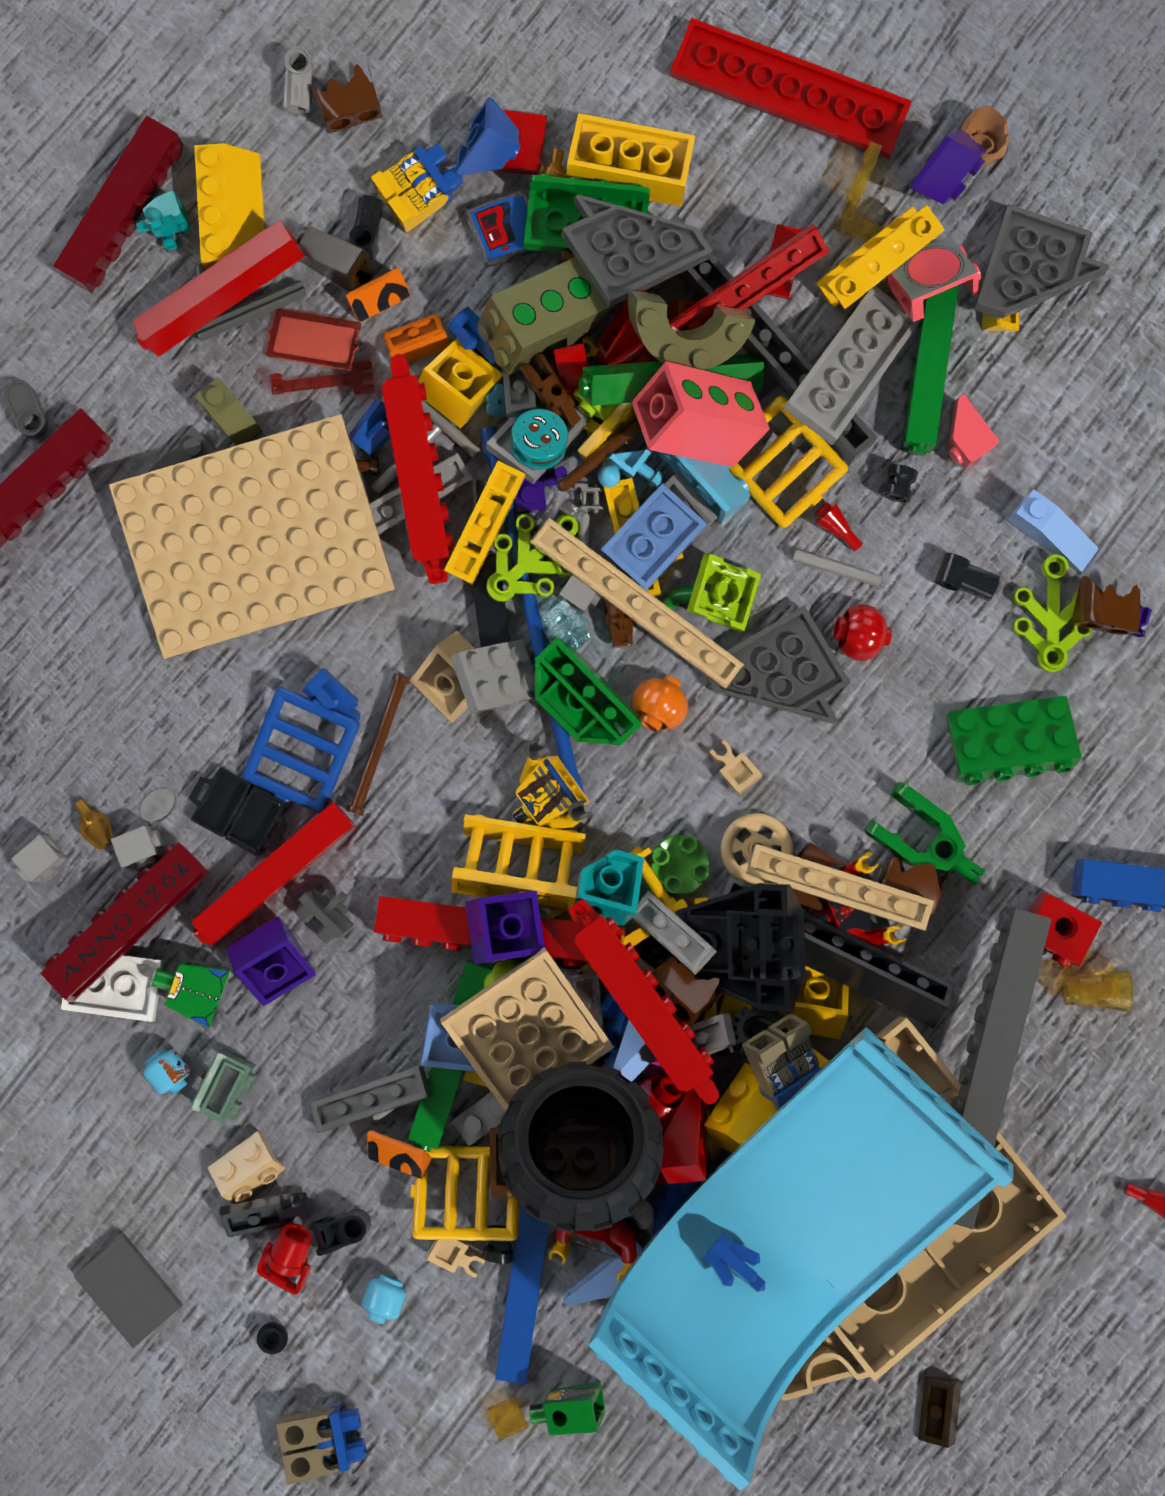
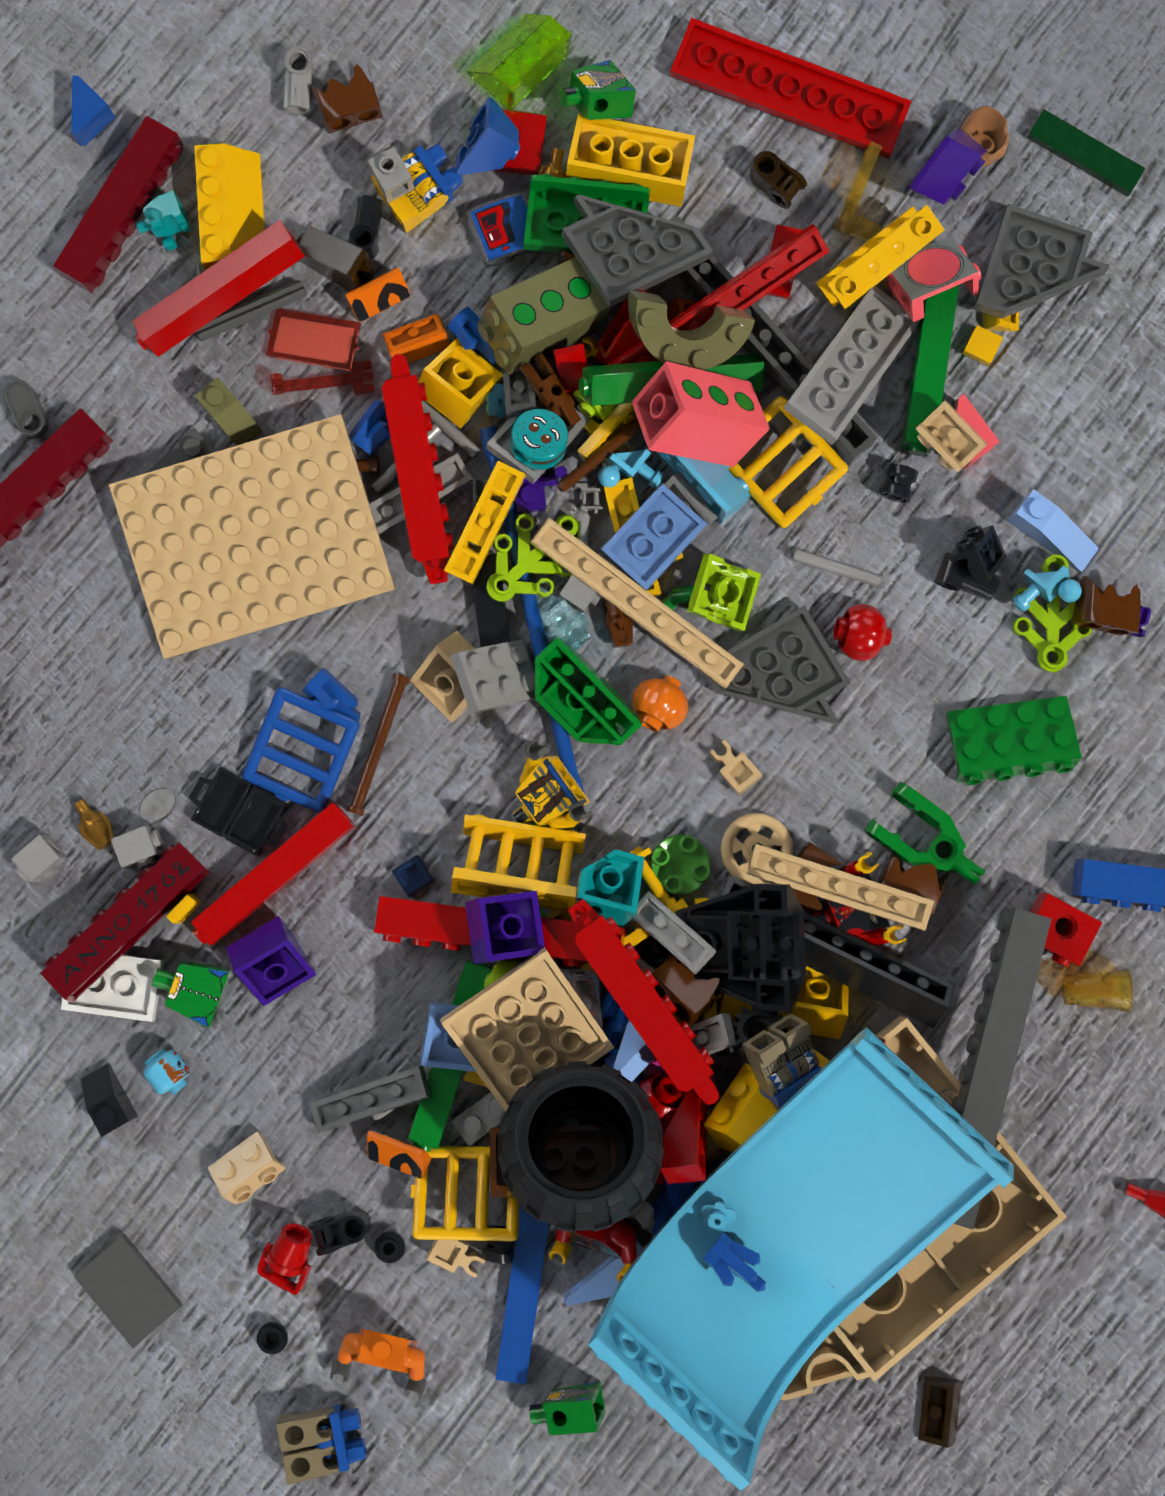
(89, 112): none -> blue slope
(106, 1100): none -> black slope
(184, 909): none -> yellow tile
(223, 1087): sand green window -> none
(263, 1213): black hinge -> none
(327, 910): dark grey hips -> none
(383, 1352): none -> orange torso
(384, 1298): medium azure head -> none
(389, 1237): none -> black plate
(390, 174): none -> light grey brick
(413, 875): none -> dark blue tile
(507, 1418): clear yellow tile -> none
(522, 58): none -> clear neon green slope
(599, 92): none -> green torso
(718, 1211): none -> medium azure plant
(778, 180): none -> dark brown piece
(832, 520): red cone -> none
(950, 437): none -> tan bracket
(982, 345): none -> yellow tile
(982, 552): none -> black bracket
(1048, 586): none -> medium azure piece
(1086, 153): none -> dark green tile

